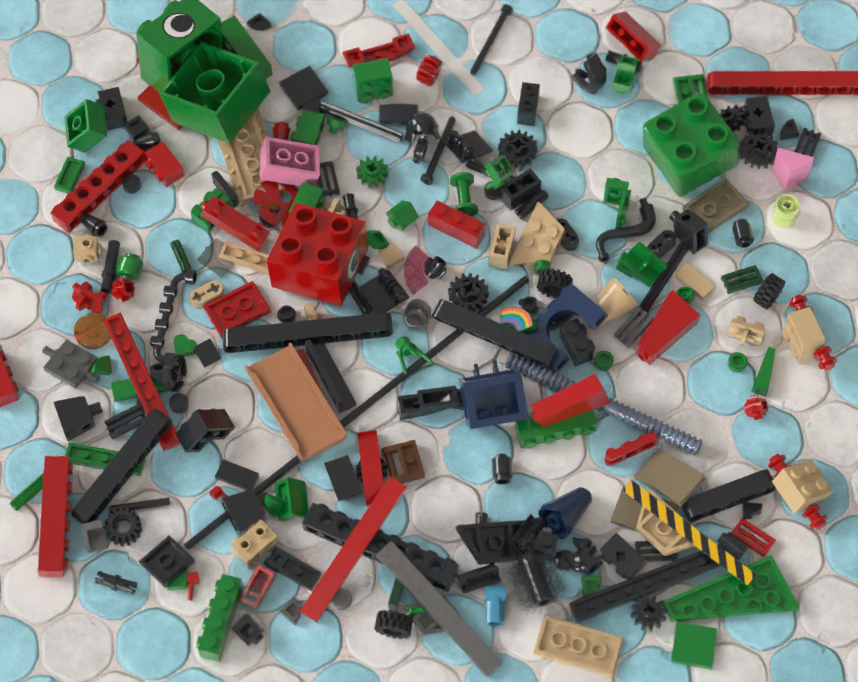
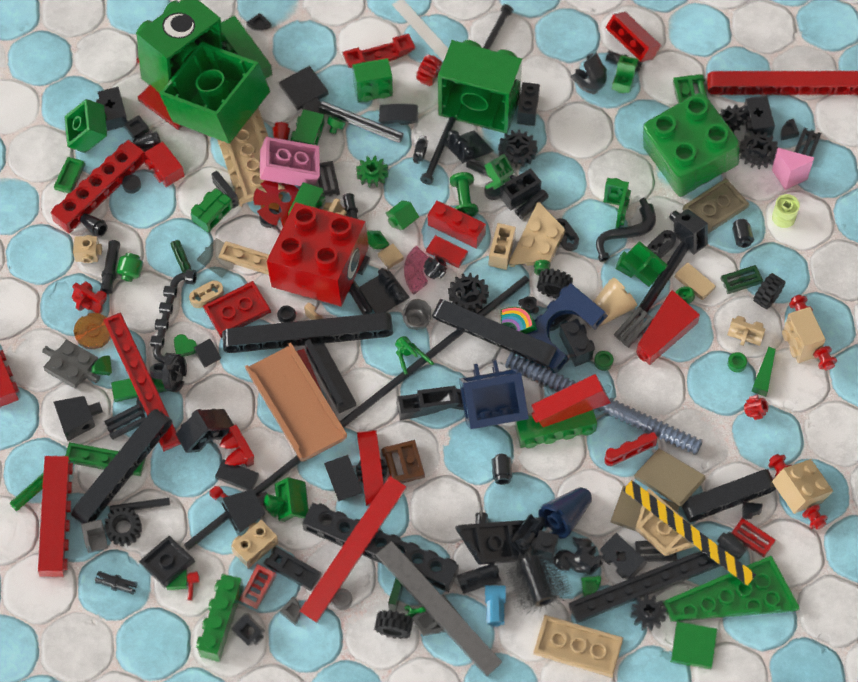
(123, 289): red gear -> none
(178, 403): black tile -> none
(234, 223): red brick -> none
(243, 453): none -> red tile
(421, 124): black helmet -> none
(447, 251): none -> red tile
(479, 85): none -> green brick

